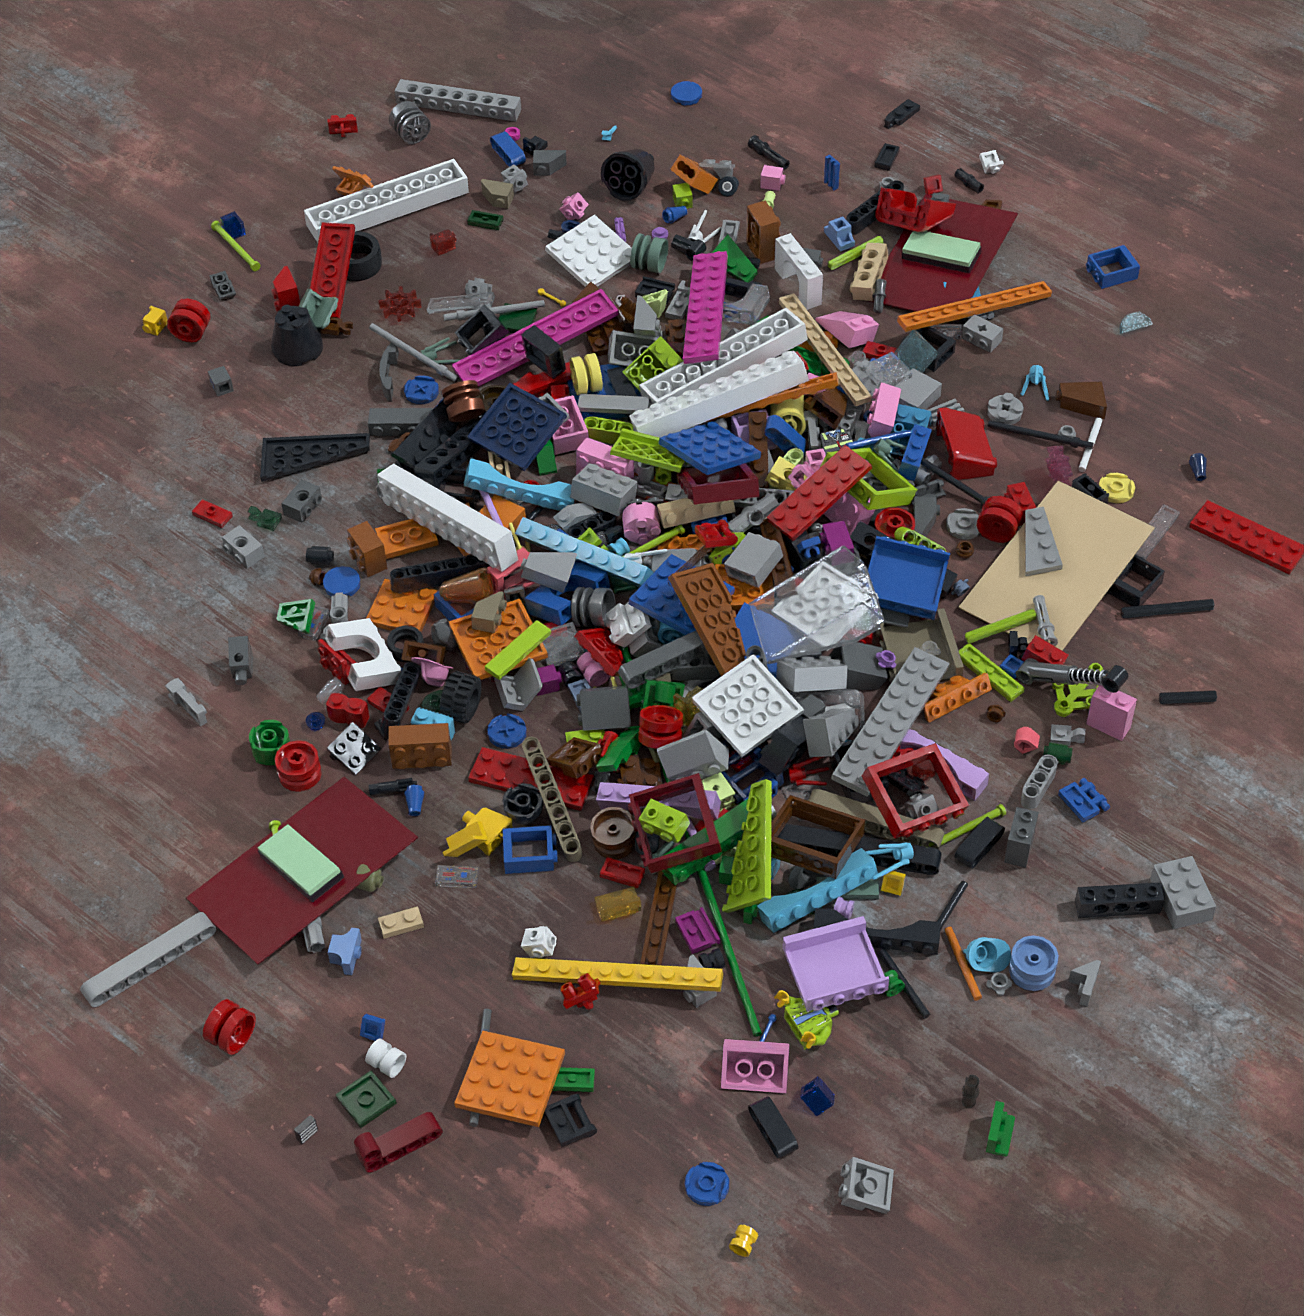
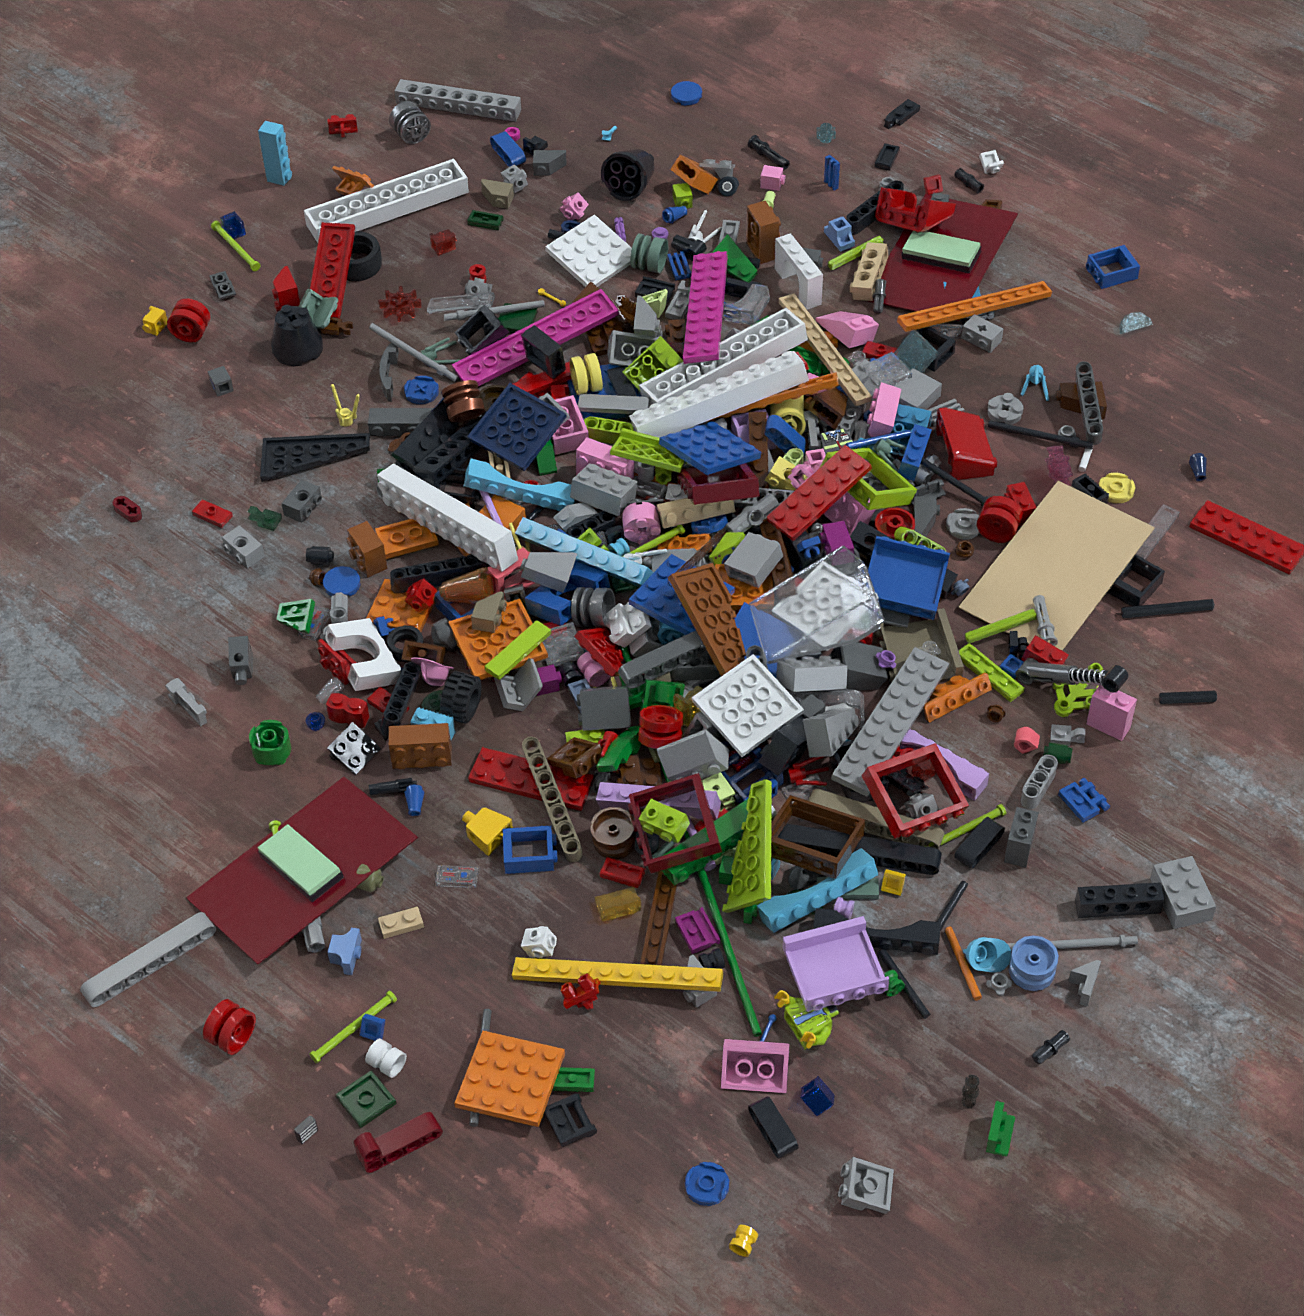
(130, 506): none -> dark red beam
(275, 153): none -> medium azure brick
(298, 766): red wheel -> none
(316, 1055): none -> lime bar
(344, 414): none -> light yellow plant
(381, 625): none -> blue tile
(420, 595): none -> red brick
(465, 839): yellow panel -> none
(477, 271): none -> red wheel
(506, 731): blue tile -> none
(523, 803): black cylinder -> none
(676, 257): none -> blue tile
(710, 535): red plate -> none
(826, 132): none -> clear light blue gear
(900, 851): medium azure plant -> none
(1040, 544): light grey wing -> none
(1050, 1047): none -> black axle
(1089, 395): none -> dark grey beam
(1093, 942): none -> light grey bar

